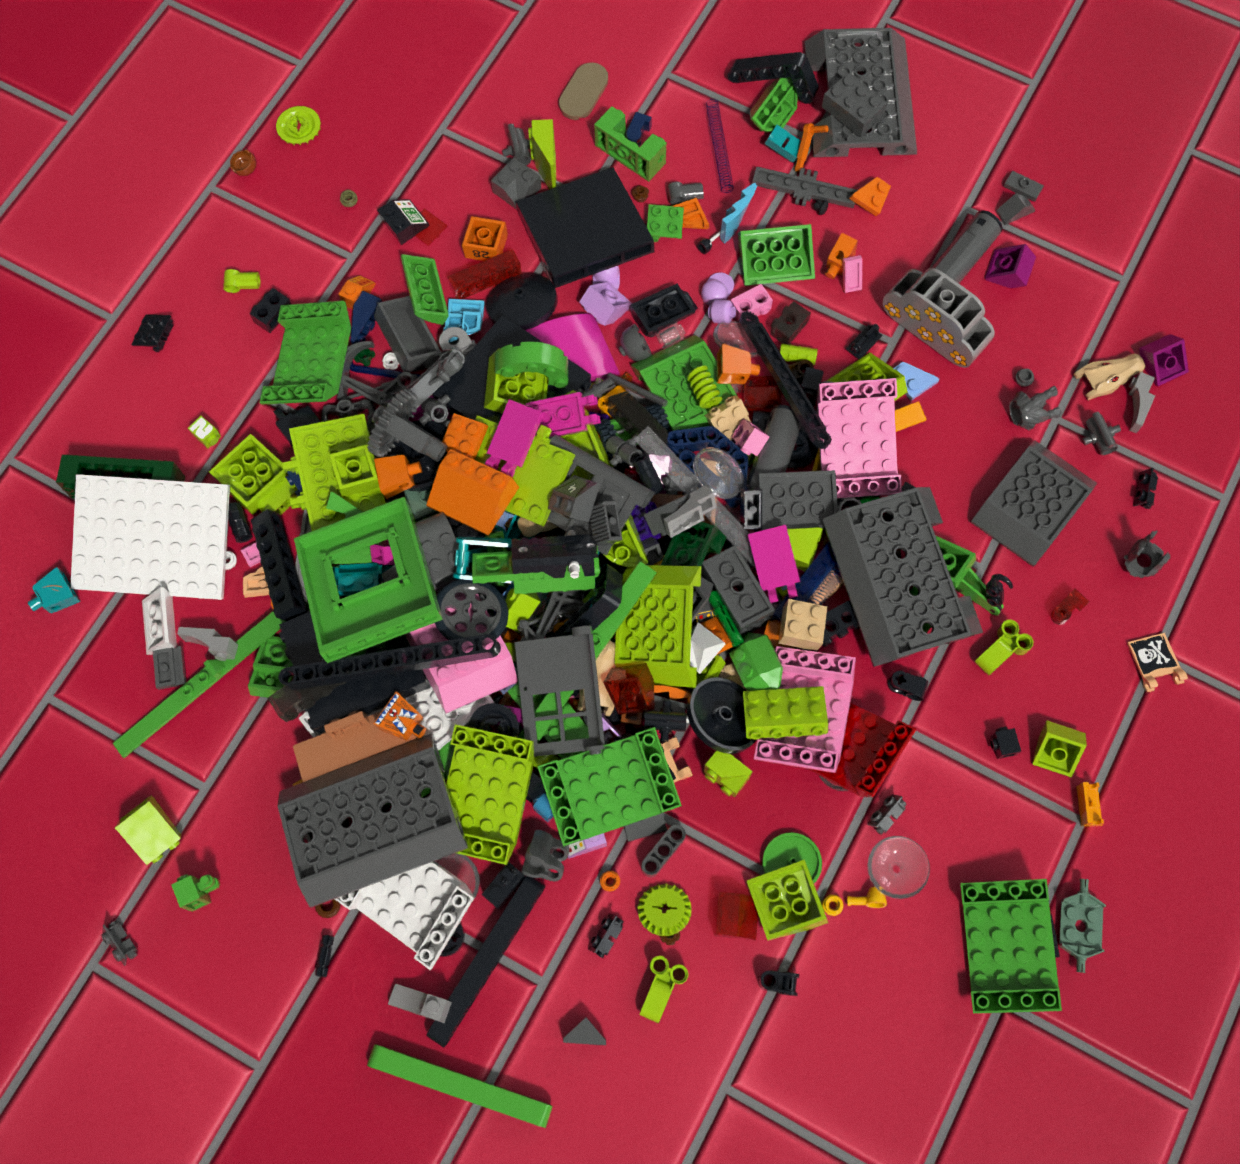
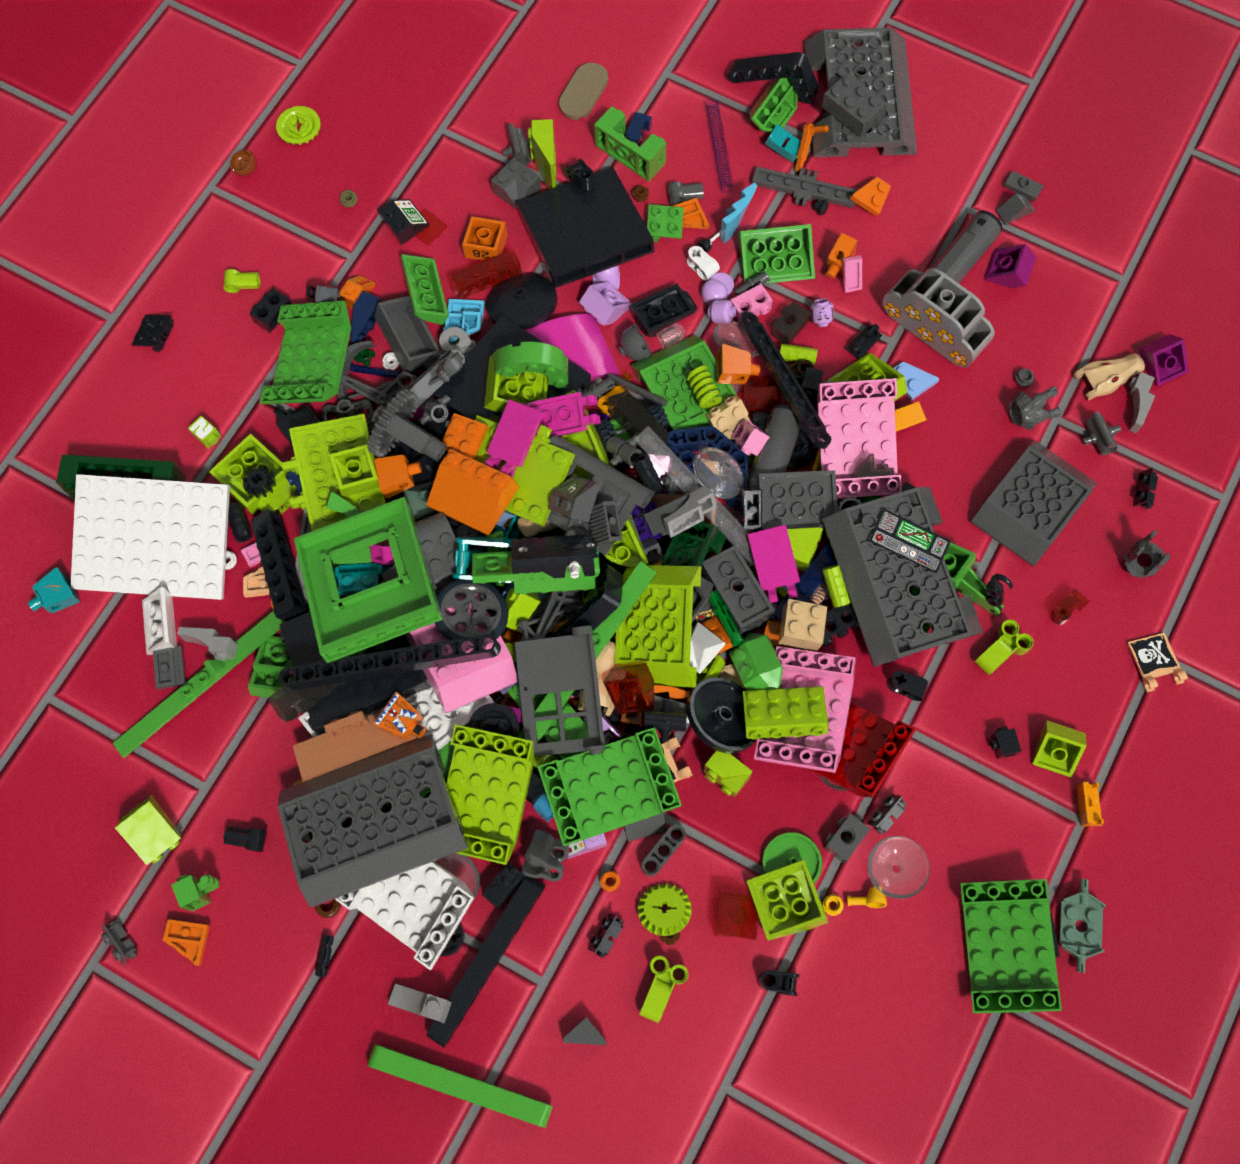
(187, 939): none -> orange wing
(250, 839): none -> black piece
(259, 482): none -> black gear
(321, 292): none -> black brick
(581, 175): none -> black piece
(702, 263): none -> white piece
(751, 283): none -> dark grey pin
(822, 312): none -> lavender head
(836, 586): none -> lime axle
(856, 831): none -> dark grey brick
(868, 469): none -> clear smoke slope
(909, 541): none -> sticker

